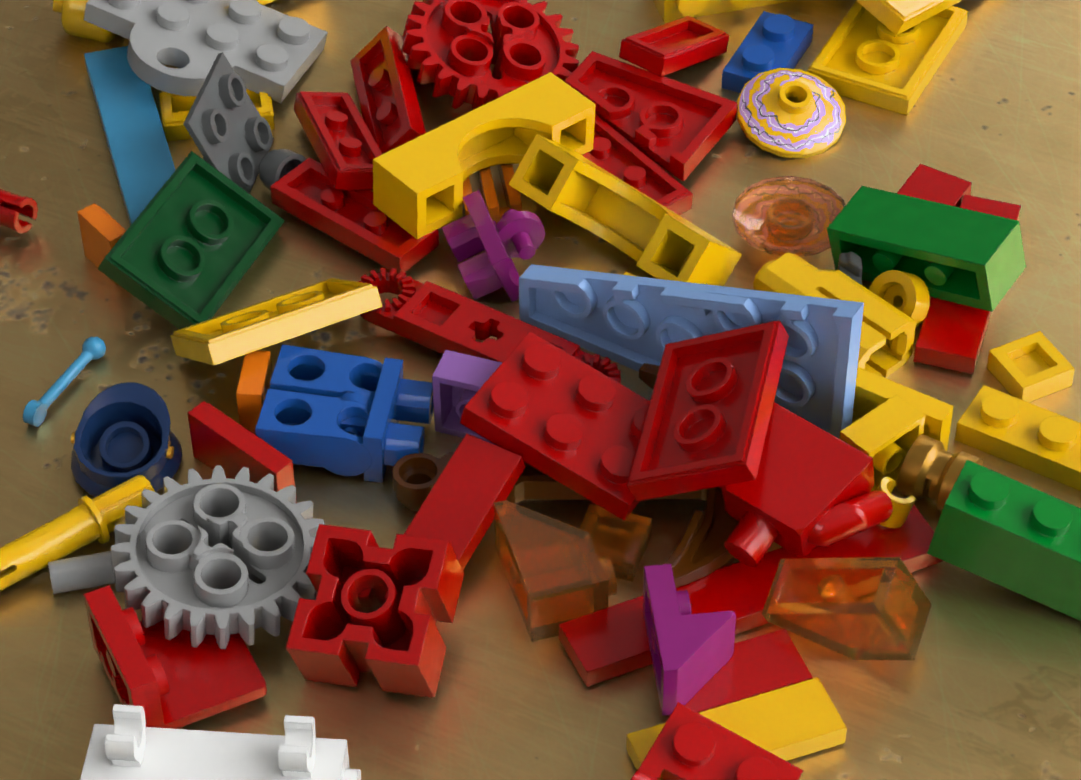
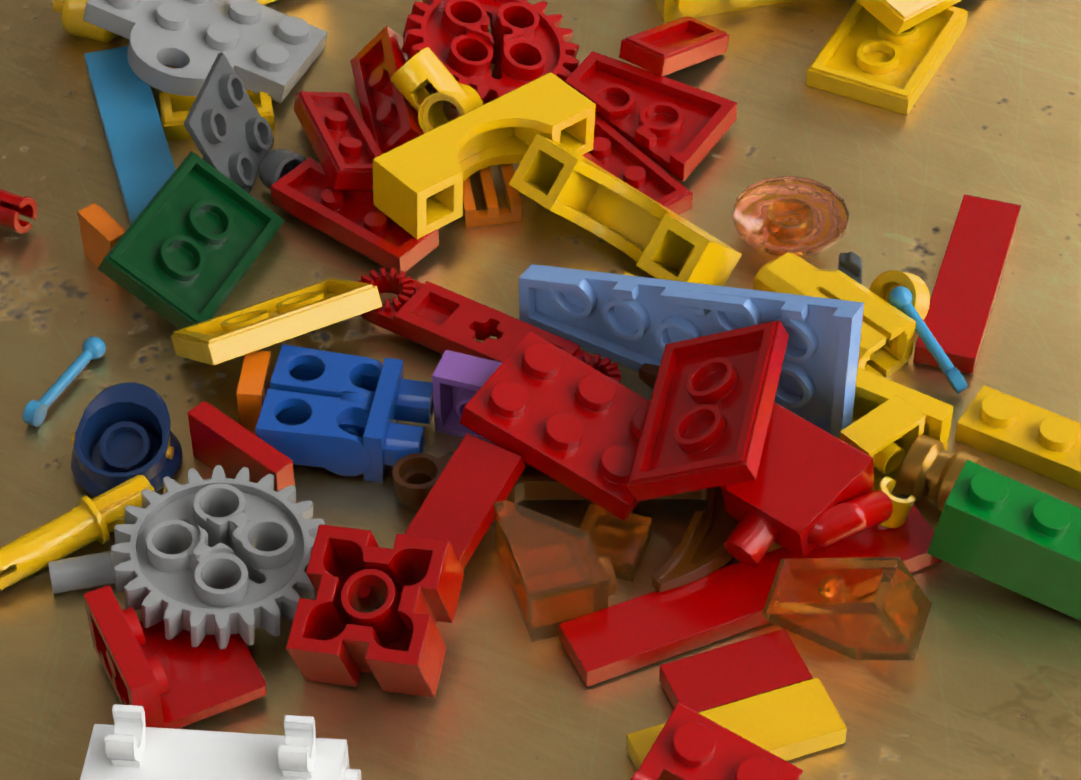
(427, 68): none -> yellow piece
(512, 237): magenta hips -> none
(682, 645): magenta slope -> none
(769, 45): blue plate -> none
(791, 113): dish -> none
(901, 298): none -> dark azure hinge
(935, 186): red tile -> none
(954, 250): green brick -> none
(1030, 367): yellow tile -> none

